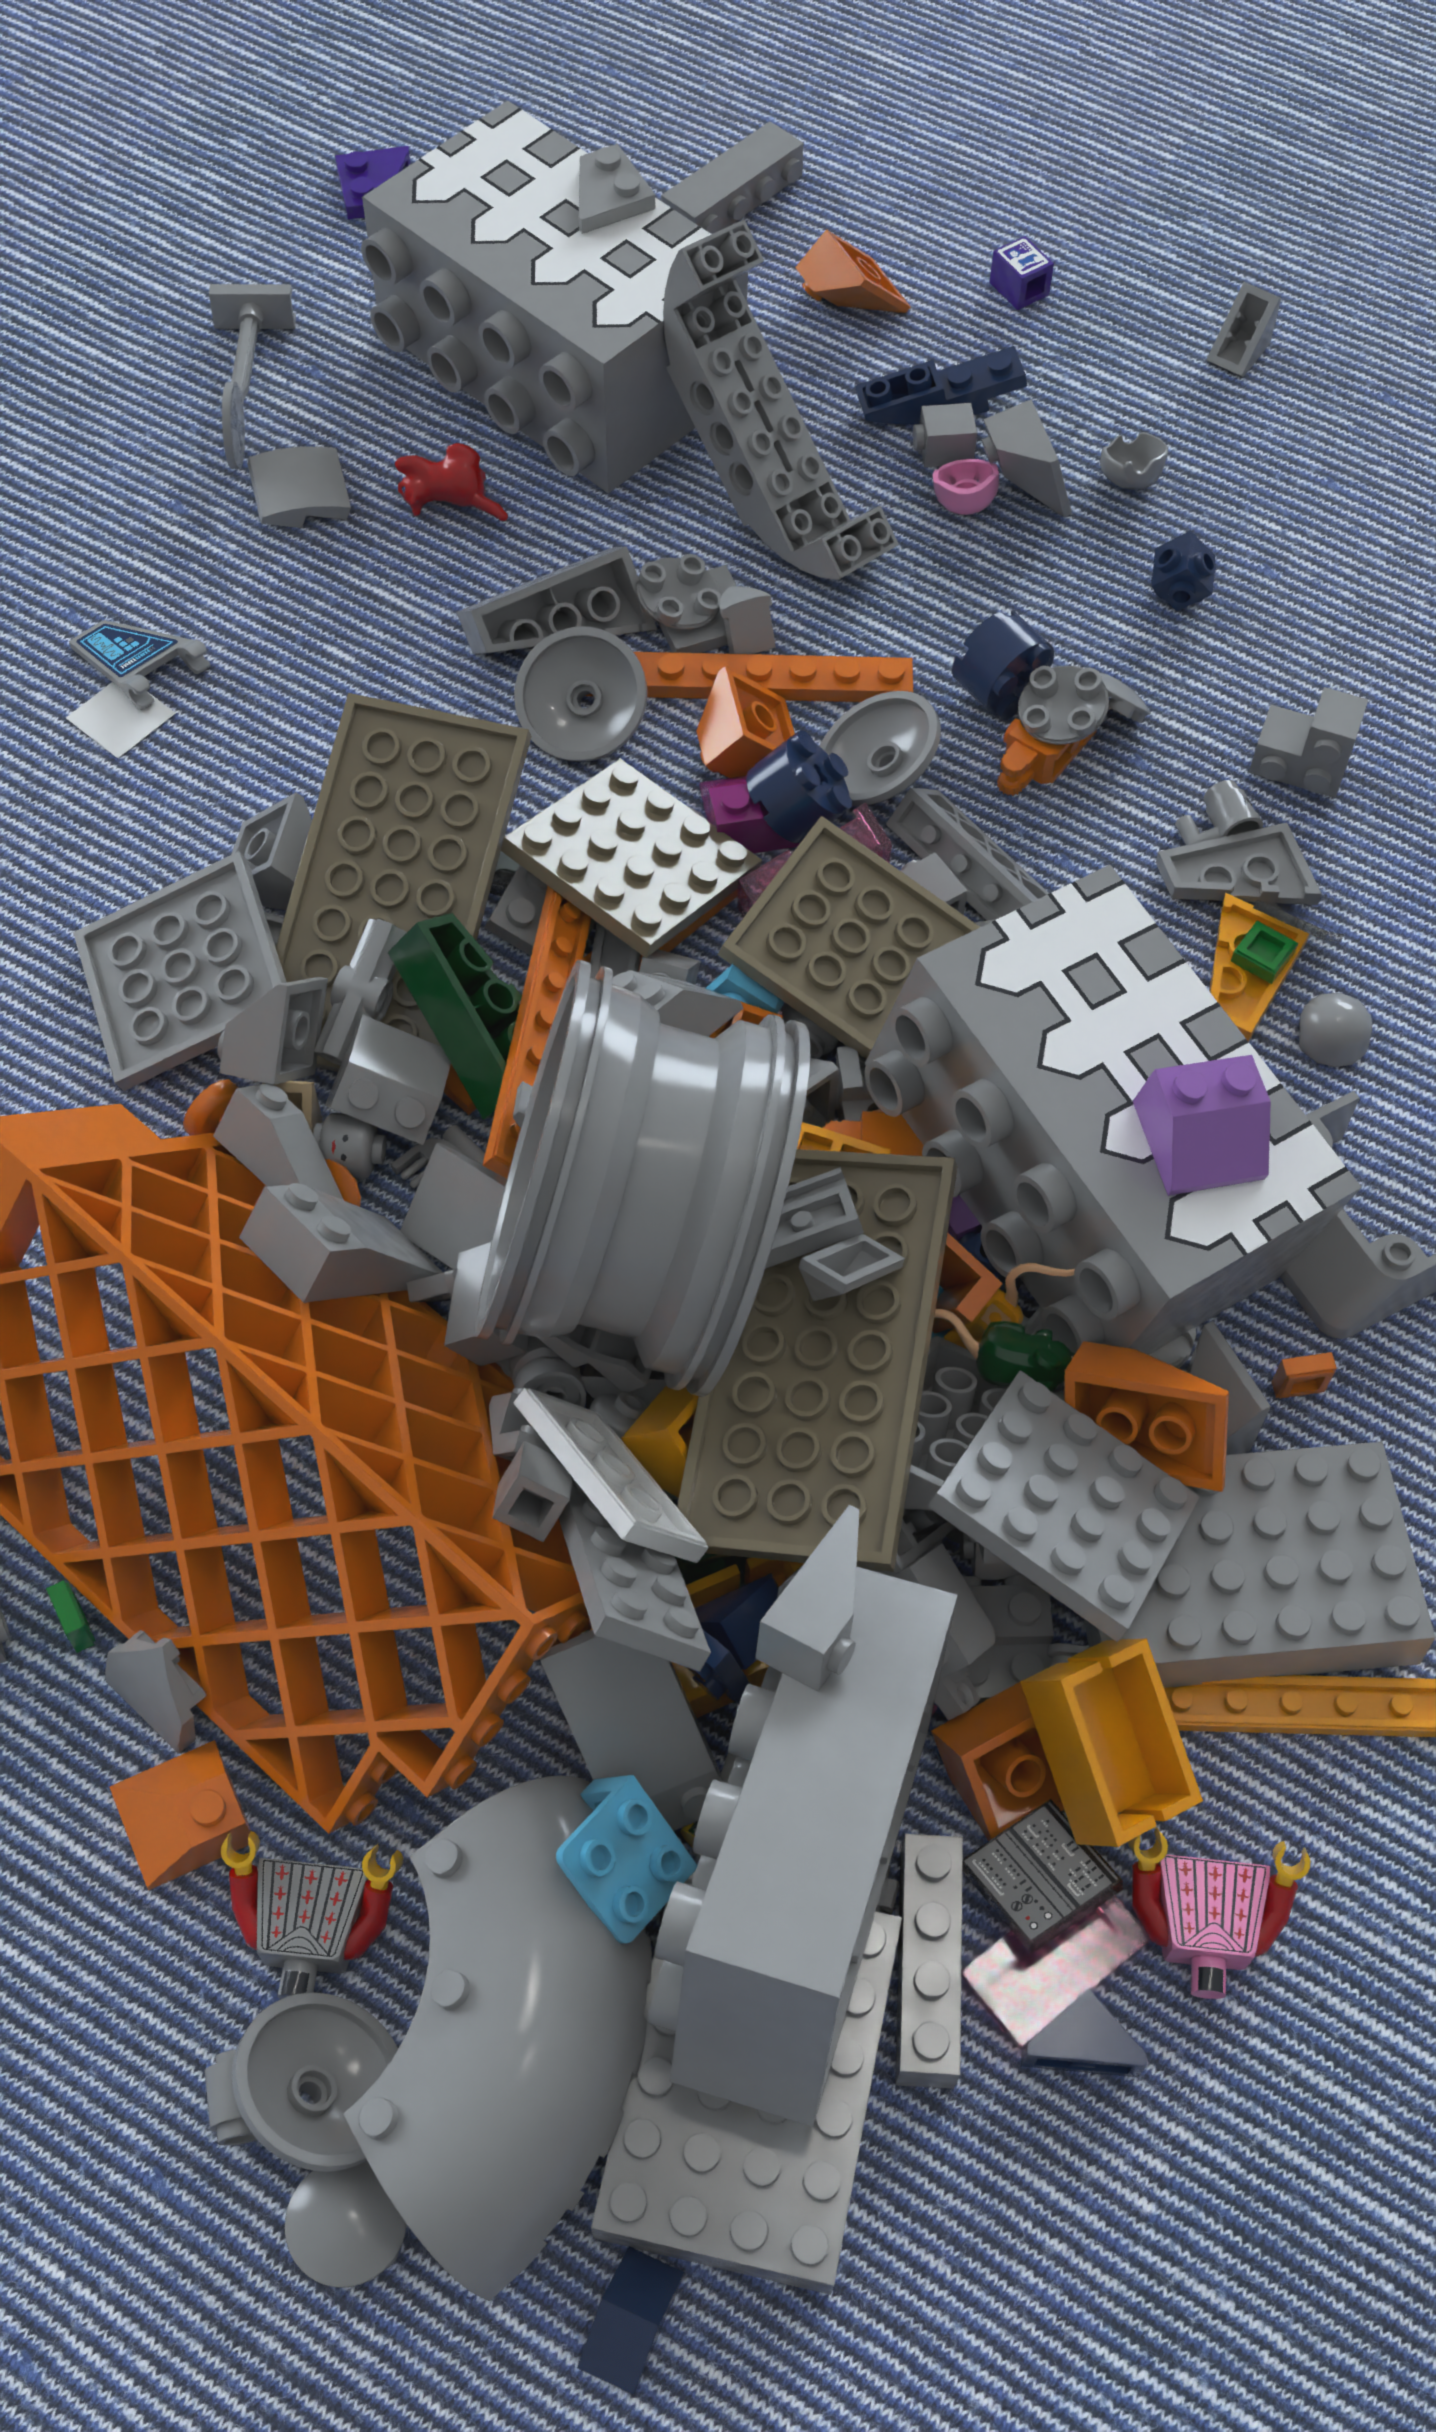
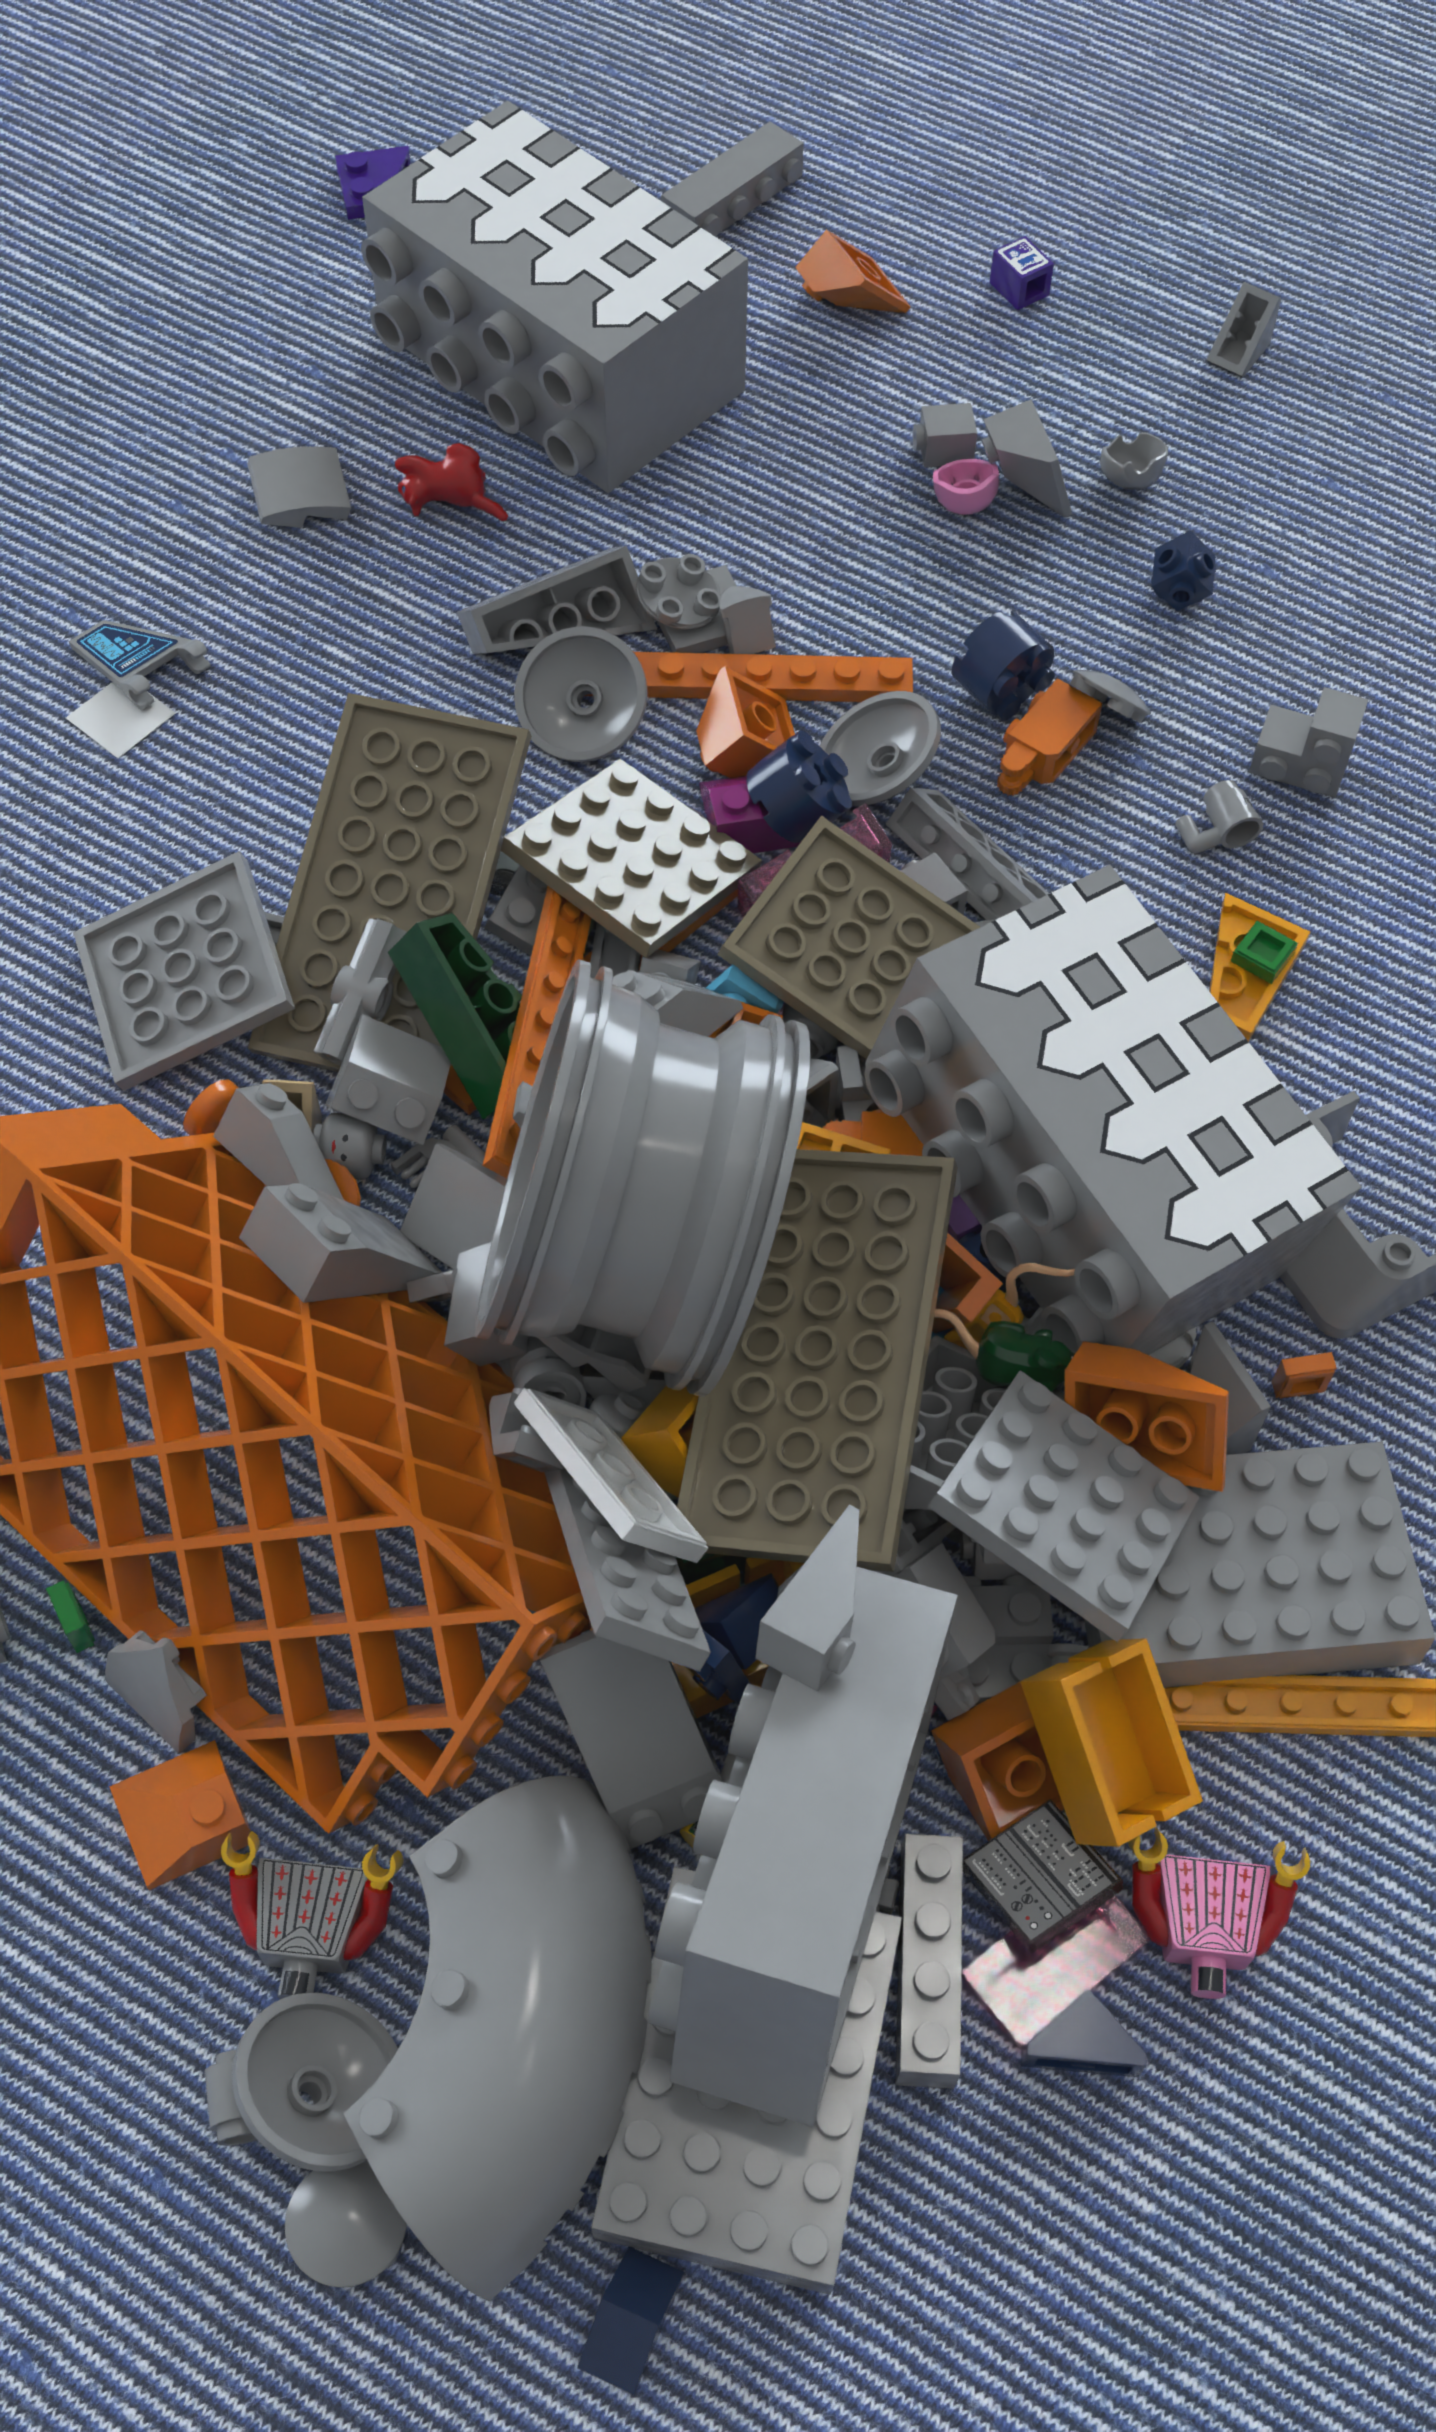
(250, 310): light grey piece -> none
(274, 848): light grey slope -> none
(276, 1034): light grey slope -> none
(532, 1492): light grey brick -> none
(610, 189): light grey wing -> none
(624, 1856): medium azure bracket -> none
(751, 417): light grey slope -> none
(814, 1217): light grey plate -> none
(847, 1266): light grey slope -> none
(901, 394): dark blue slope -> none
(1063, 704): light grey dish -> none
(1207, 1123): medium lavender slope -> none
(1246, 865): light grey wing -> none
(1299, 921): clear smoke piece -> none
(1335, 1029): light grey hair -> none

